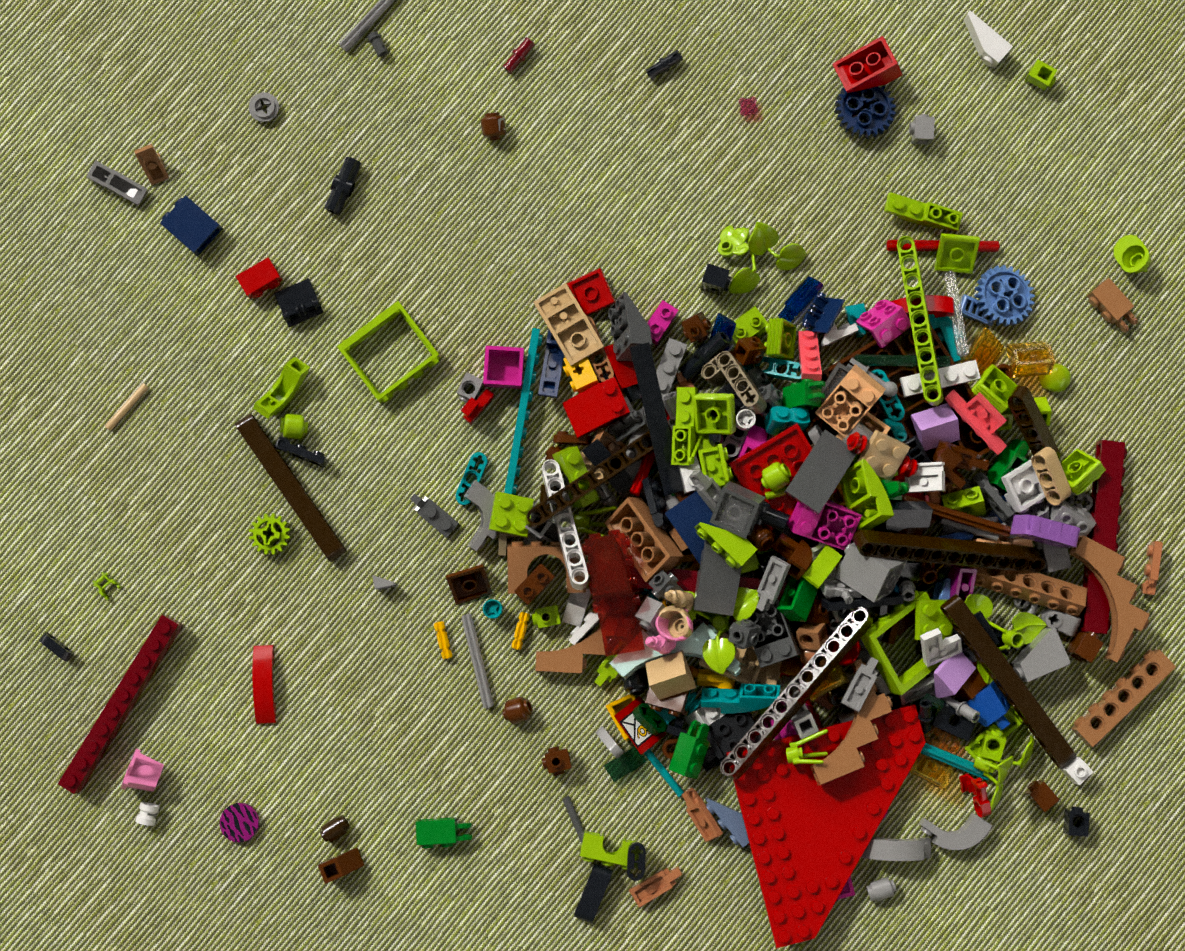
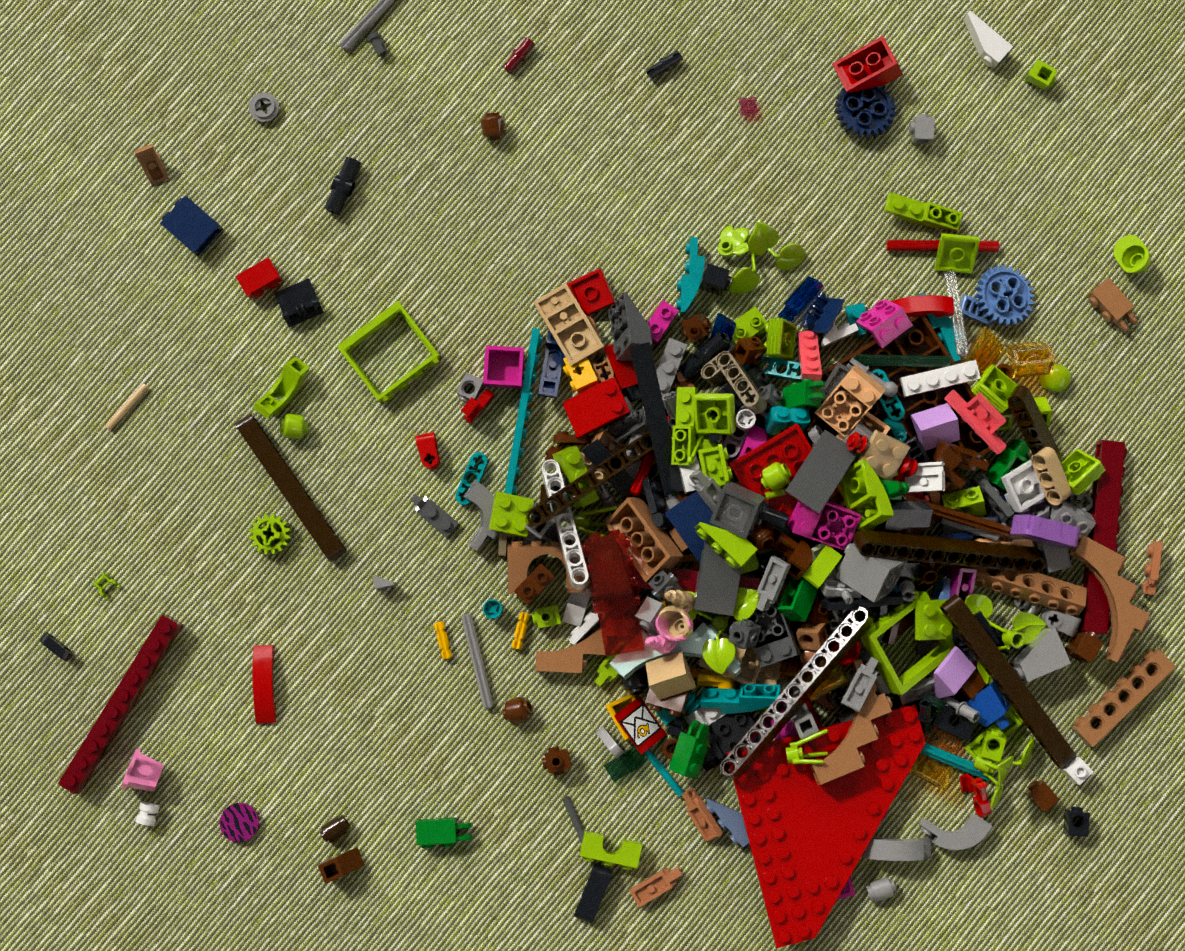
(116, 182): light grey slope -> none
(299, 451): black hinge -> none
(428, 447): none -> red piece
(469, 584): reddish brown slope -> none
(631, 860): black beam -> none
(649, 719): dark green beam -> none
(690, 283): none -> teal slope
(919, 311): lime beam -> none
(936, 649): white plate -> none

